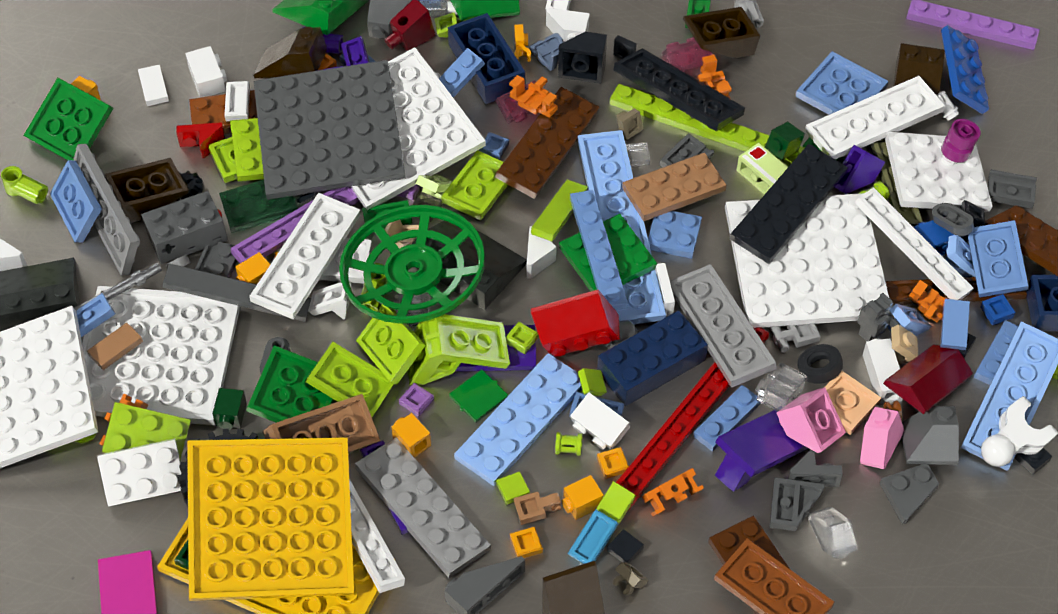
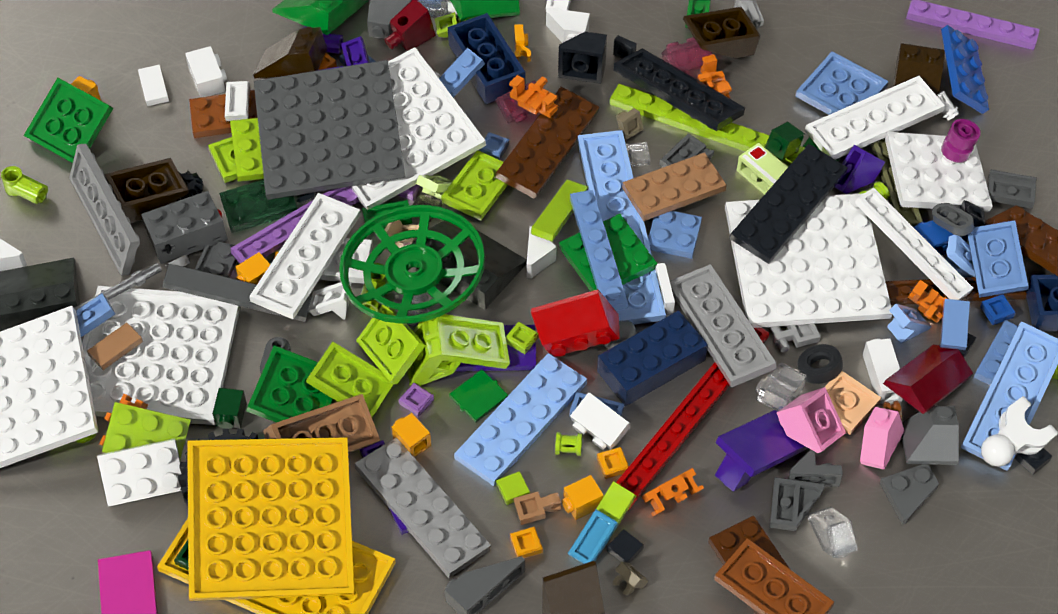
(75, 201): medium blue plate -> none
(200, 135): red slope -> none
(372, 547): white plate -> none
(547, 51): sand blue piece -> none
(592, 382): lime tile -> none
(727, 417): medium blue plate -> none
(870, 318): dark grey piece -> none
(904, 344): tan bracket -> none

